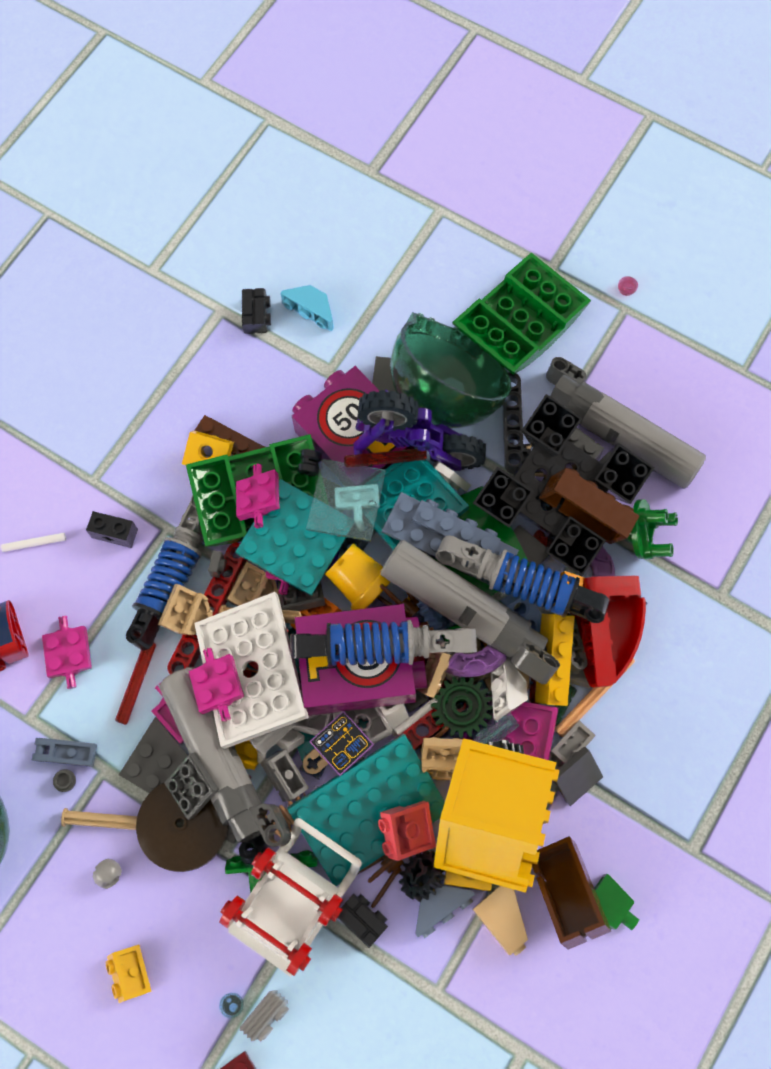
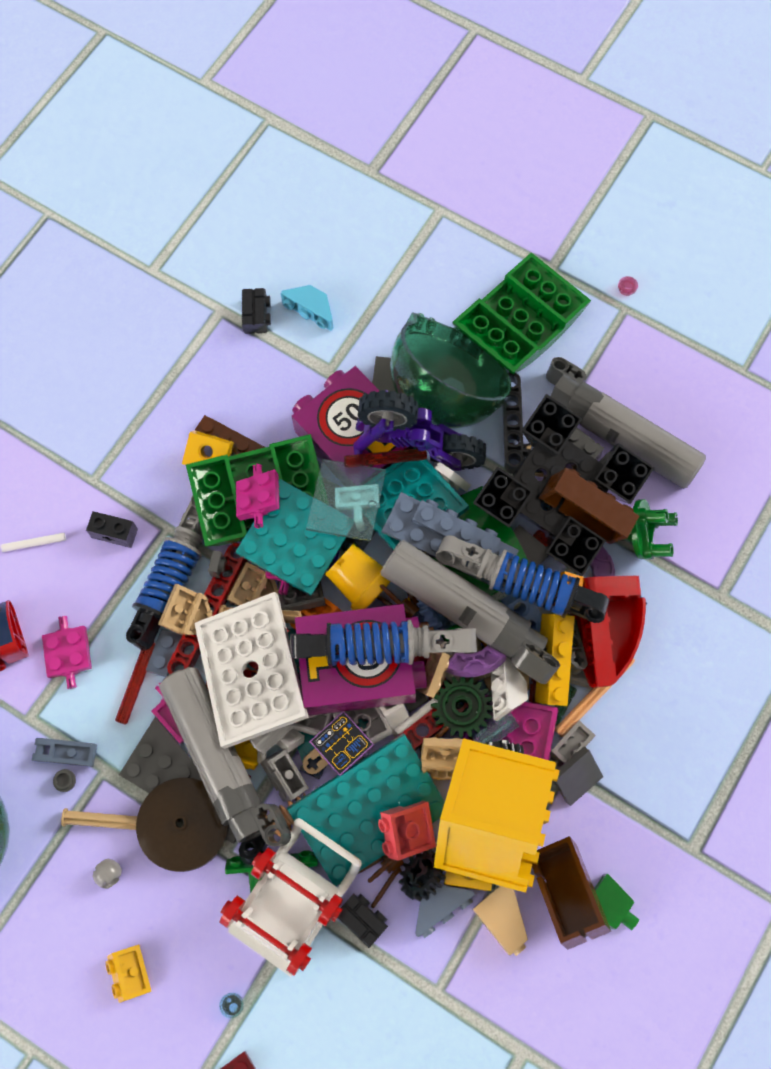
(163, 652): none -> sand blue plate
(191, 786): dark grey tile -> none
(216, 684): dark pink plate -> none
(269, 1009): light grey brick -> none
(309, 462): black wheel -> none

